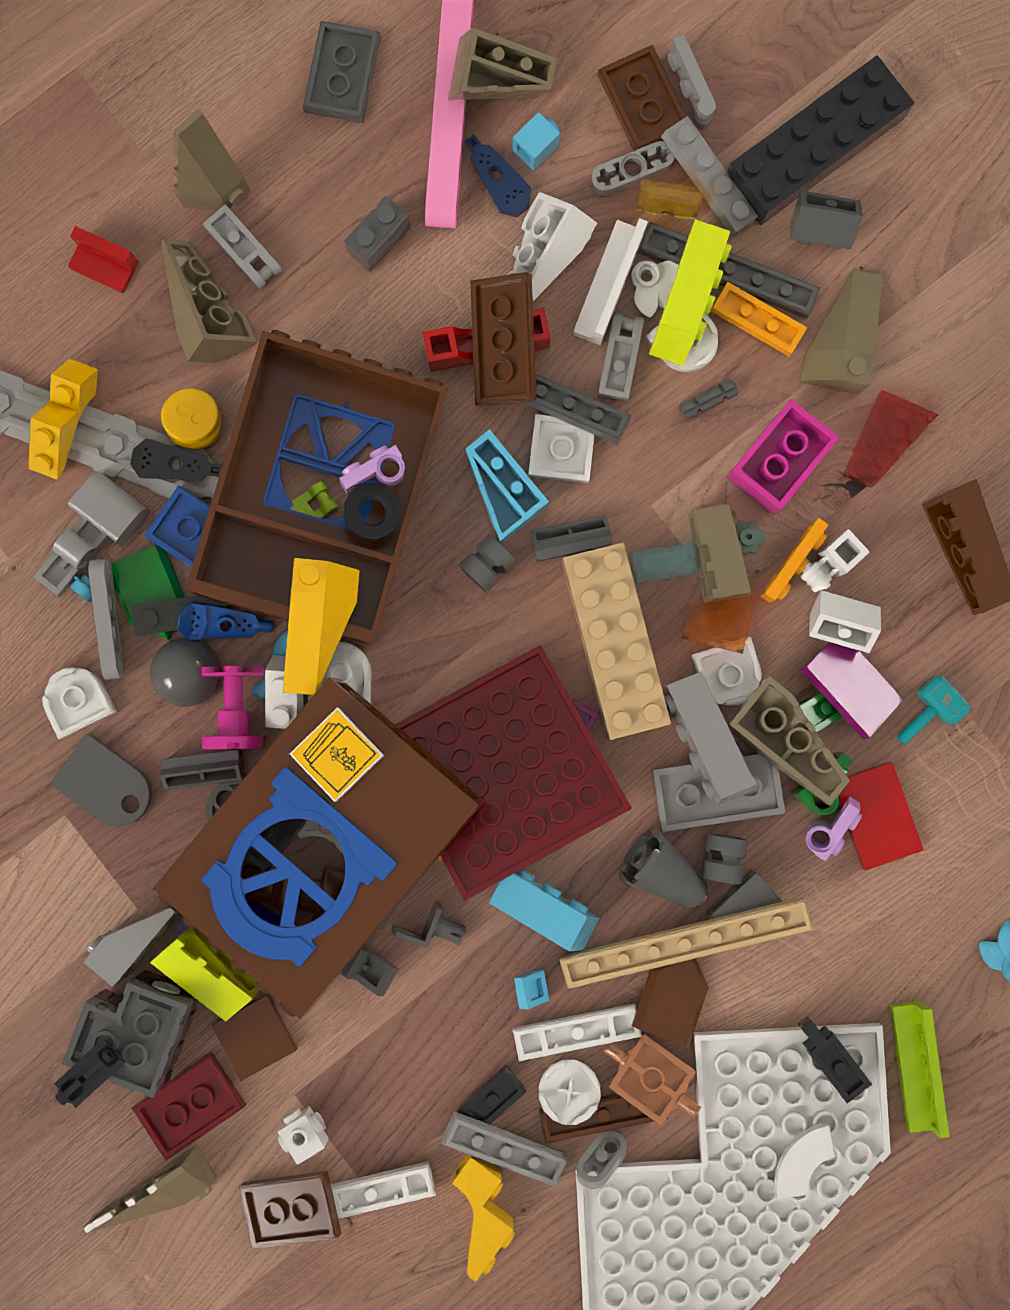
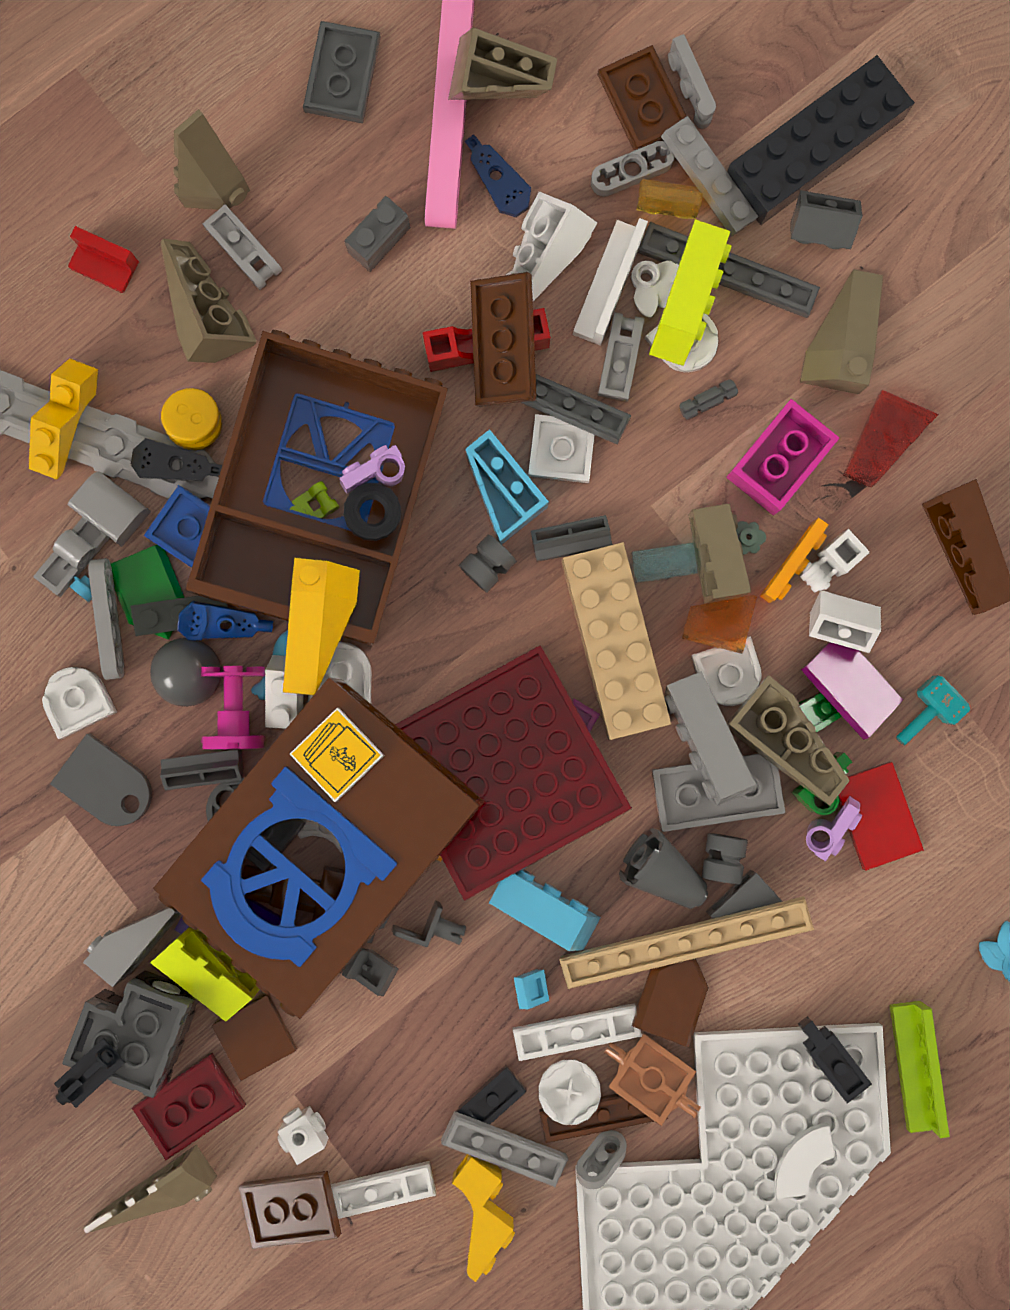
(536, 141): medium azure brick -> none
(758, 319): light orange plate -> none

